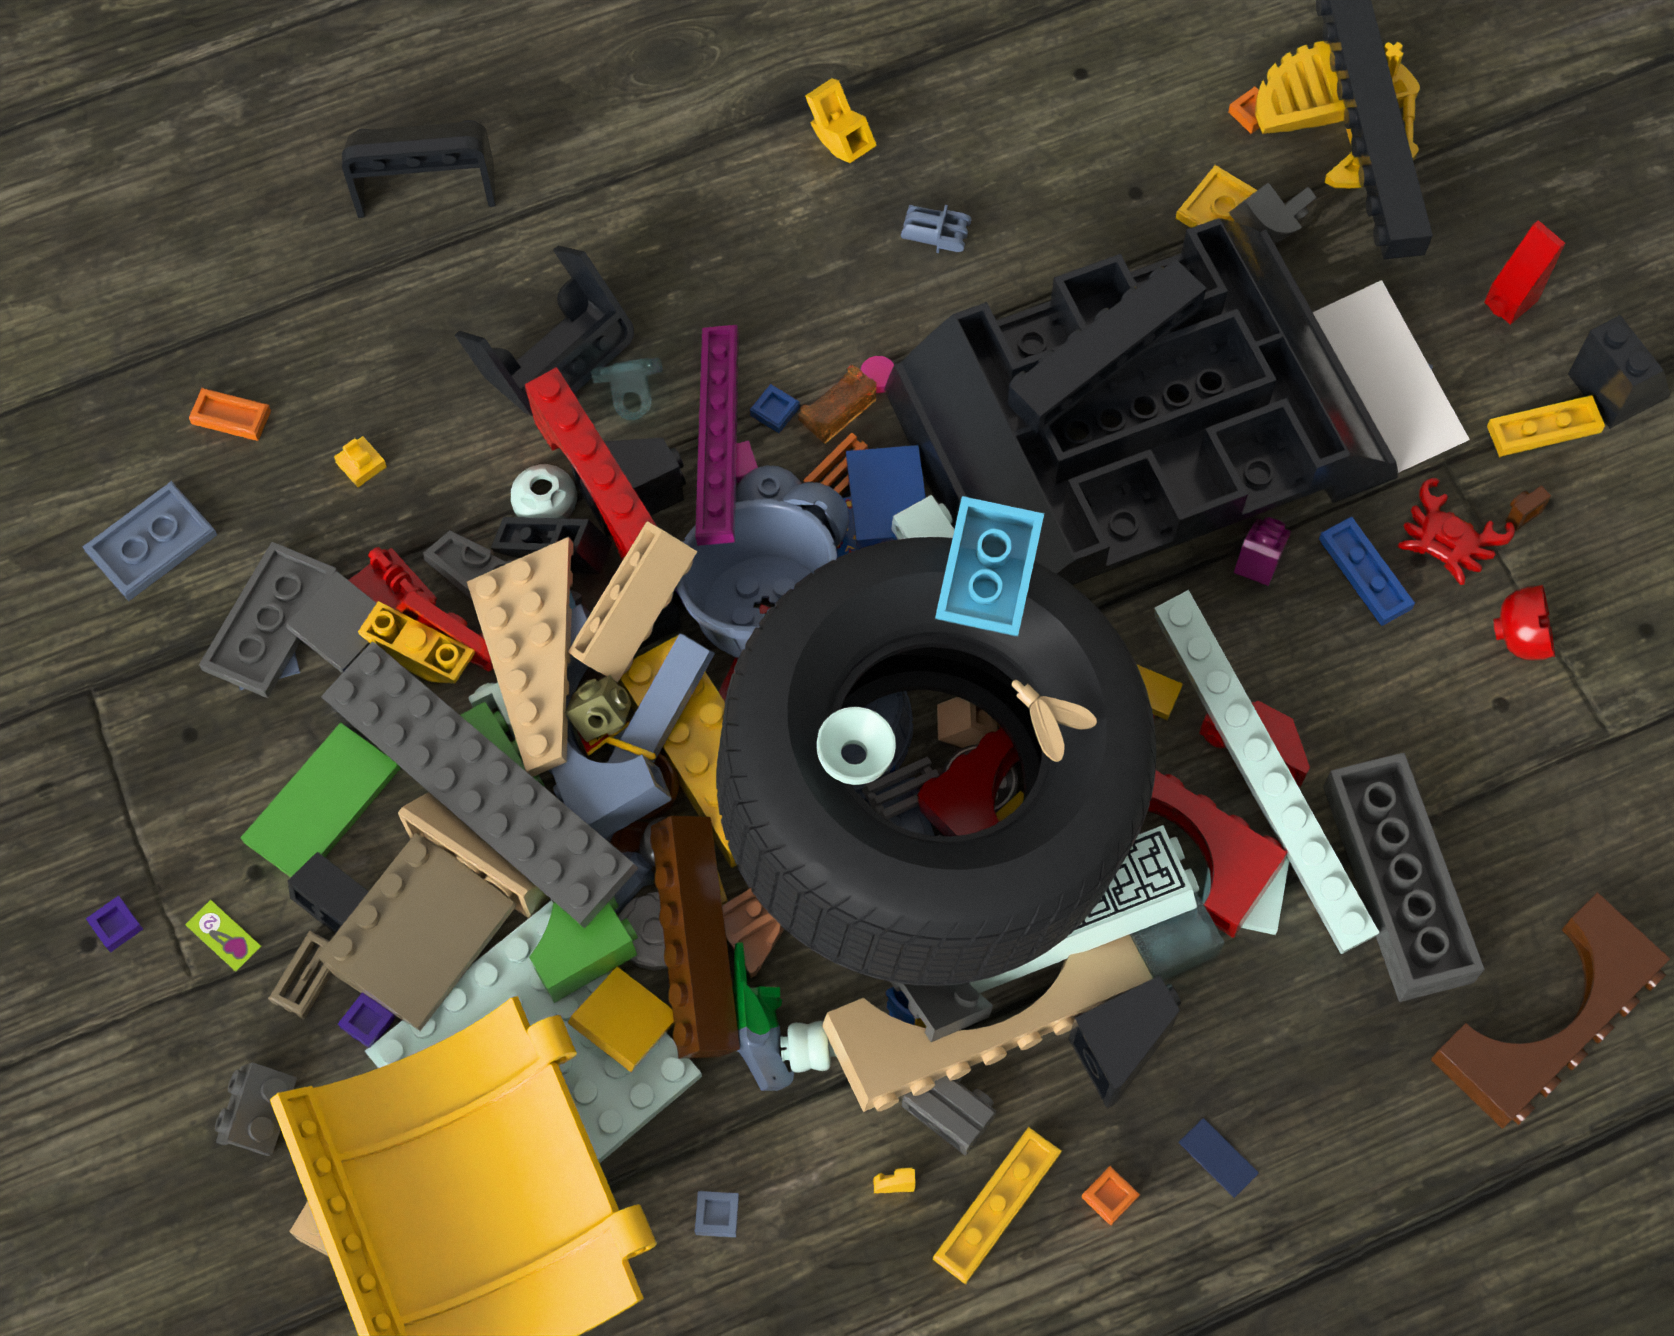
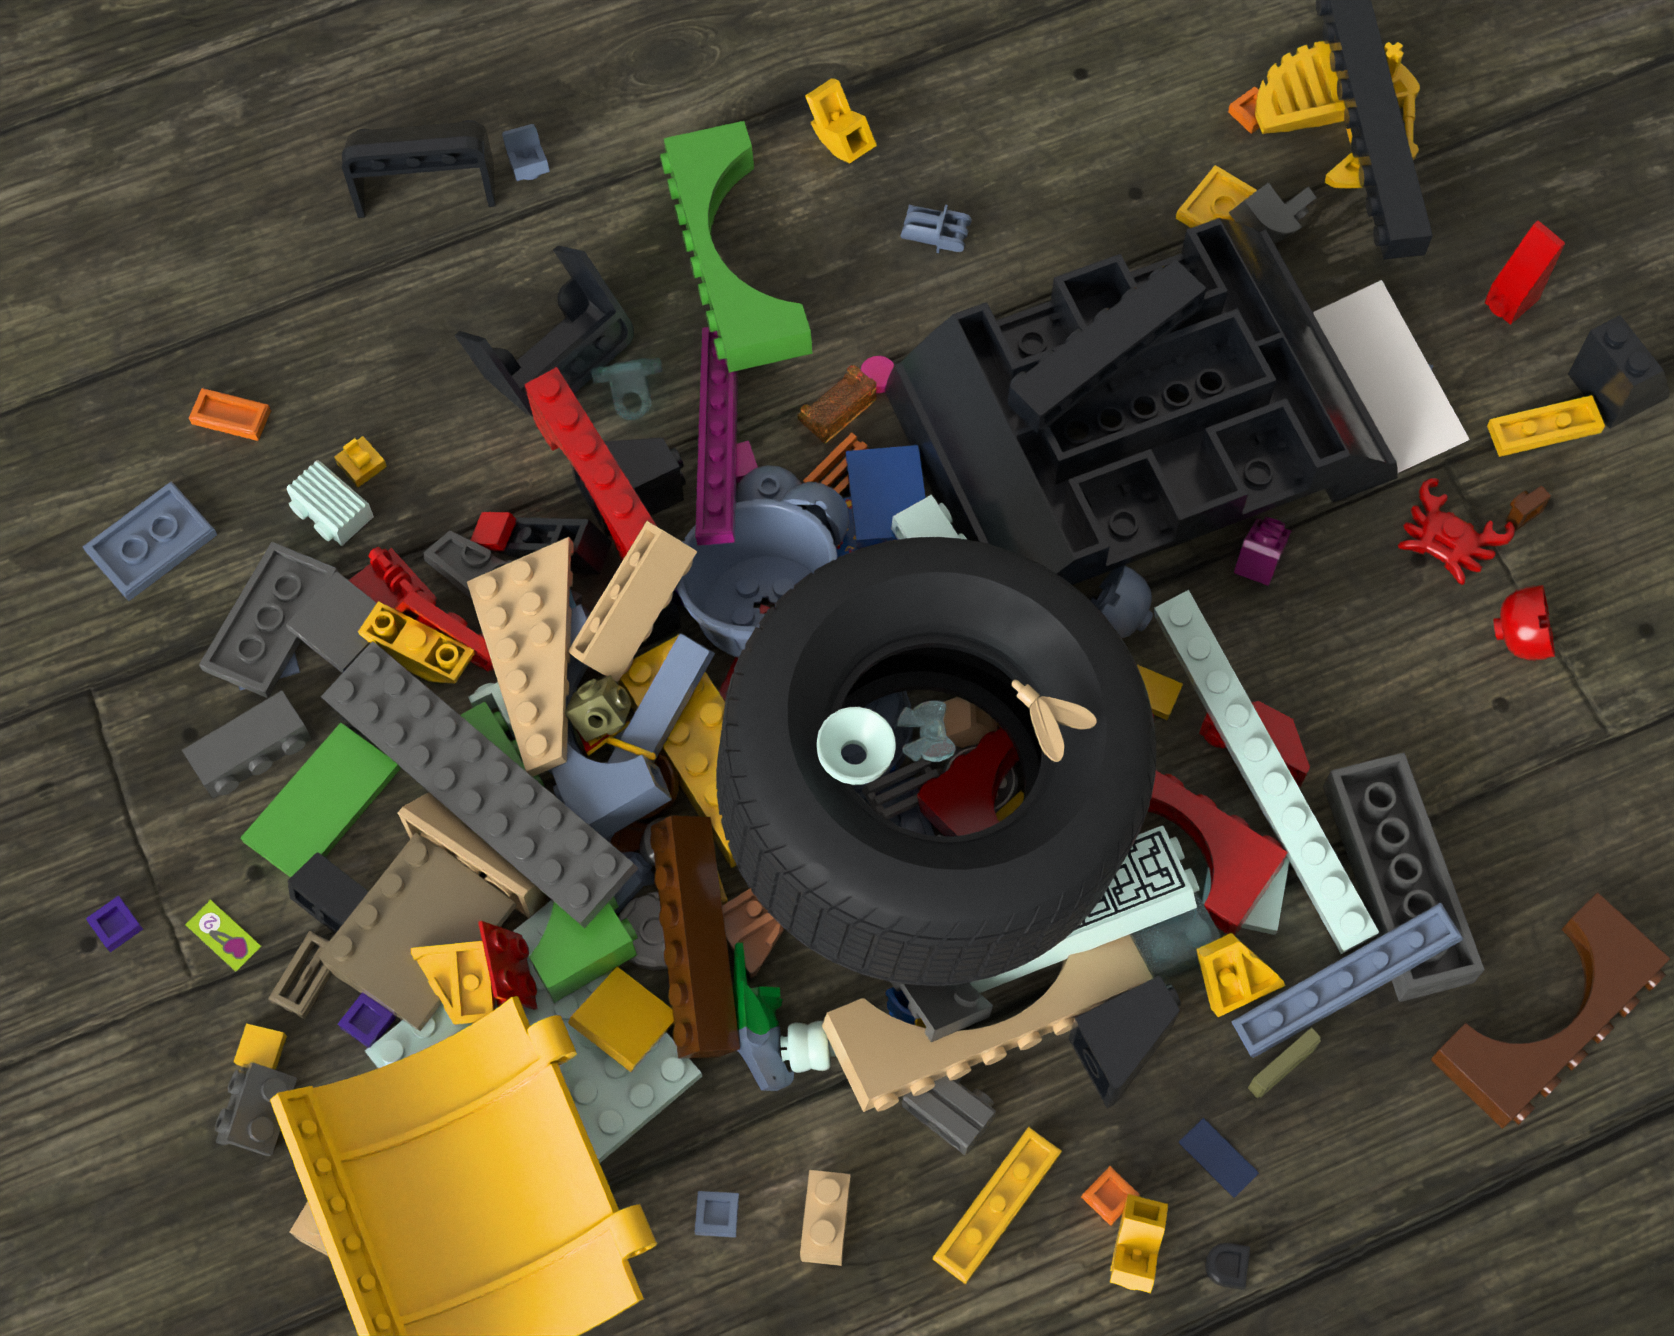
(247, 745): none -> dark grey brick
(260, 1046): none -> yellow tile
(329, 503): none -> light aqua brick
(459, 978): none -> yellow wing
(494, 530): none -> red tile
(508, 965): none -> red hinge
(525, 152): none -> sand blue bracket
(555, 504): light aqua piece -> none
(749, 324): none -> bright green arch
(774, 408): blue tile -> none
(825, 1217): none -> tan brick
(900, 1182): yellow tile -> none
(933, 743): none -> clear light blue piece
(989, 566): medium azure slope -> none
(1125, 601): none -> sand blue cylinder
(1138, 1243): none -> yellow brick
(1228, 1265): none -> black tile
(1234, 974): none -> yellow wing
(1285, 1063): none -> olive tile
(1347, 980): none -> sand blue tile
(1366, 571): blue plate -> none

